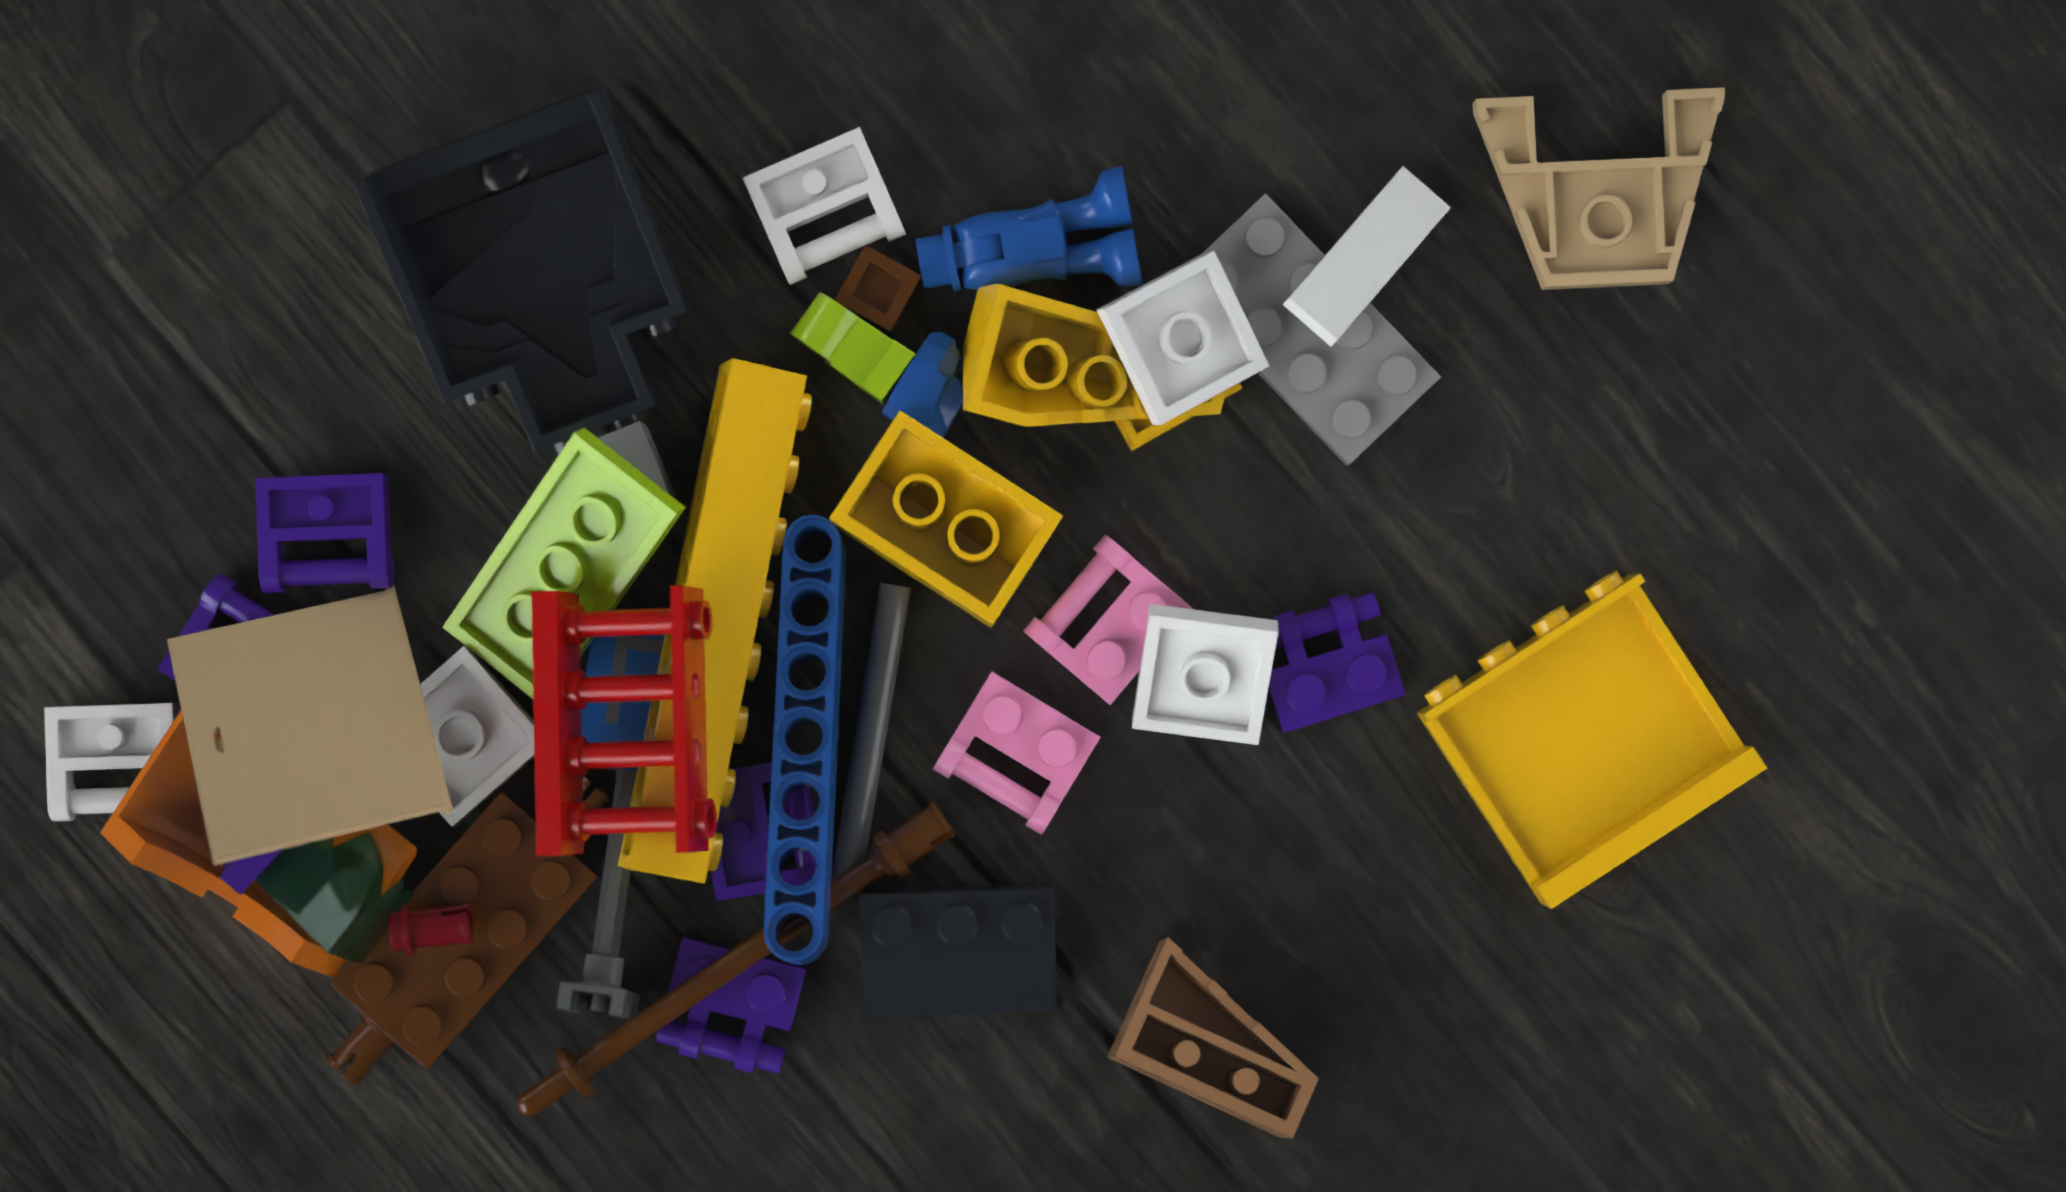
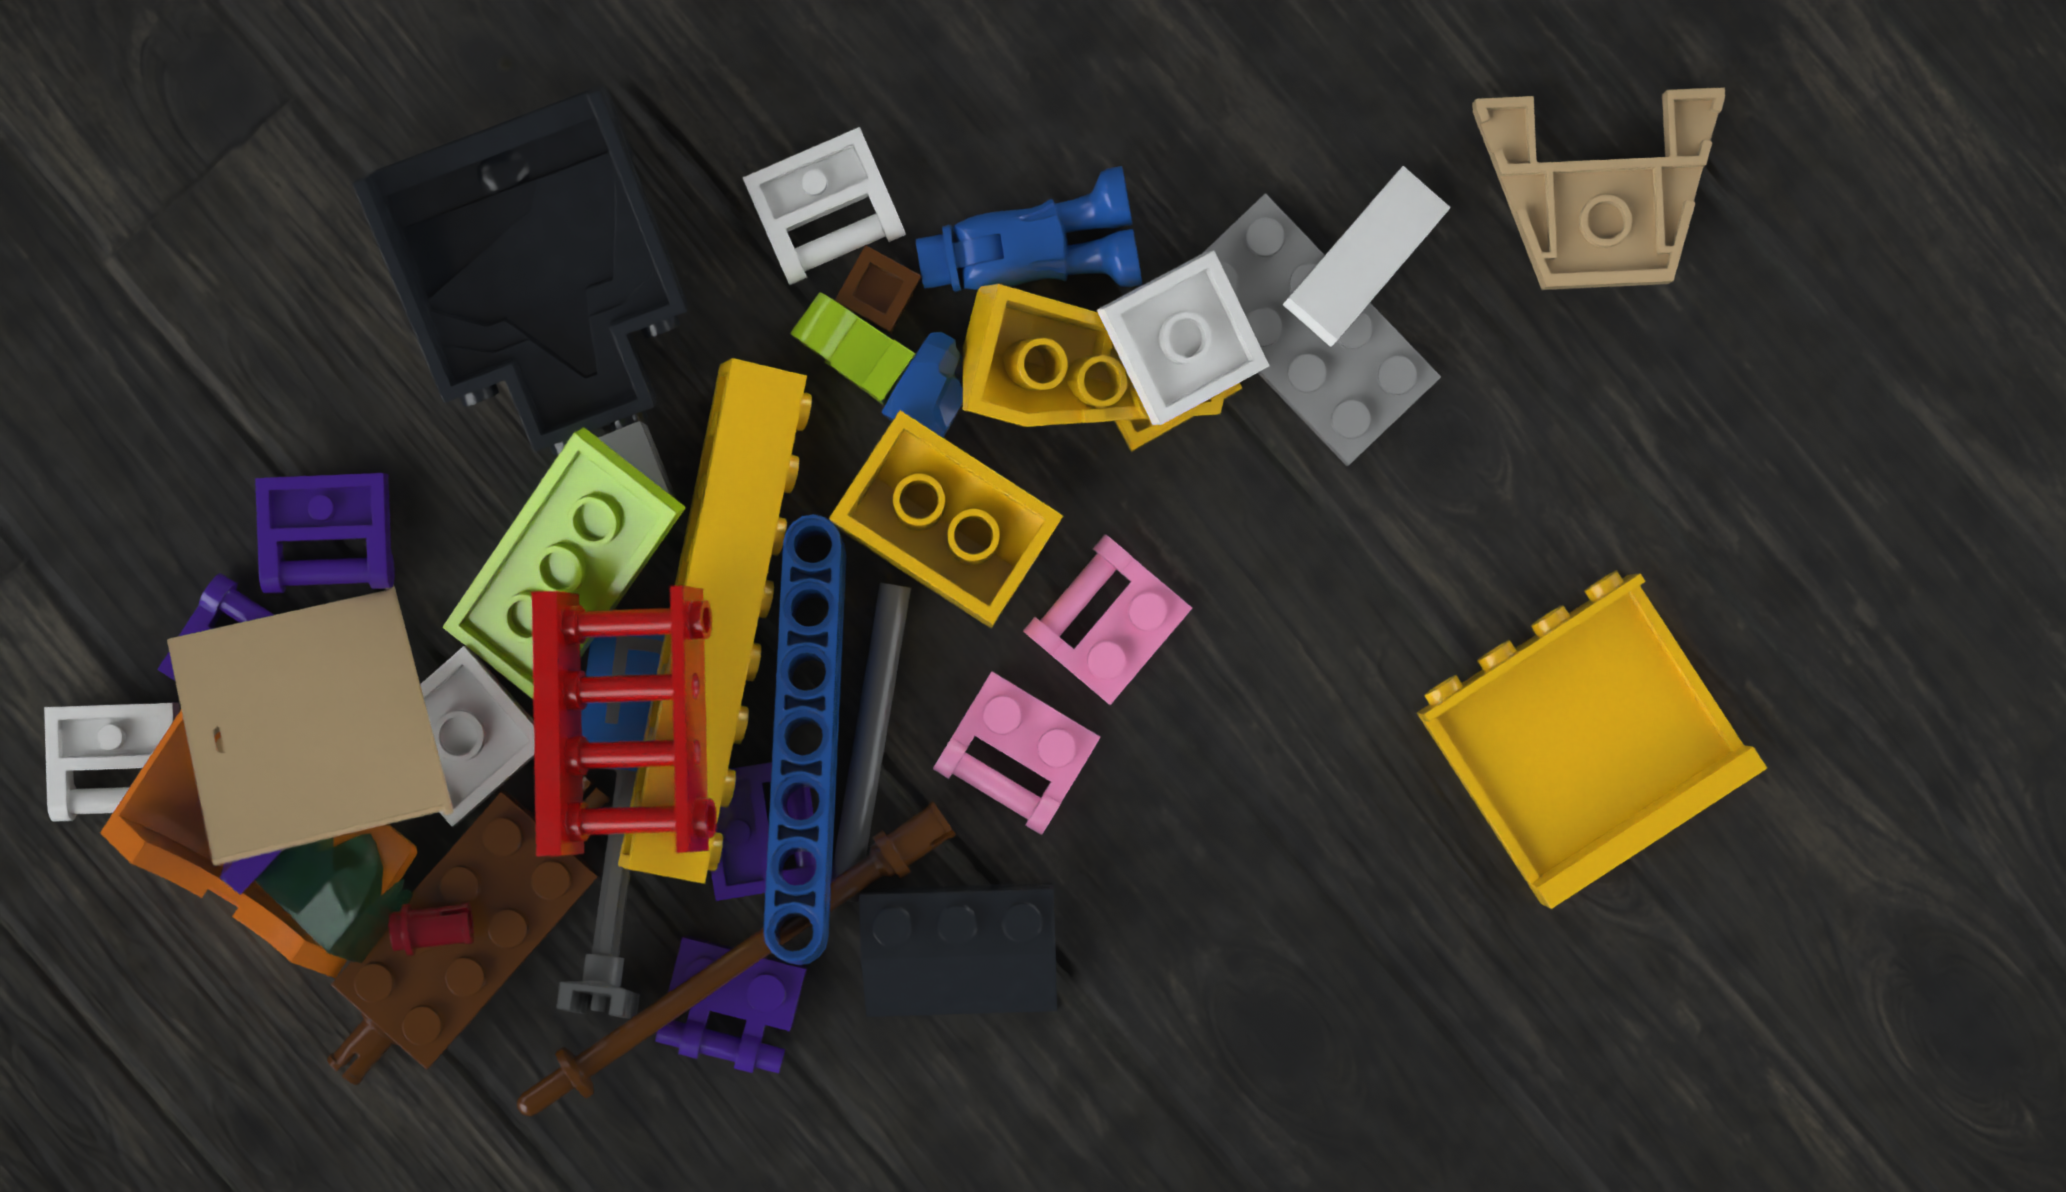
(1204, 674): white plate -> none
(1208, 1047): medium nougat wedge -> none
(1336, 680): dark purple plate -> none

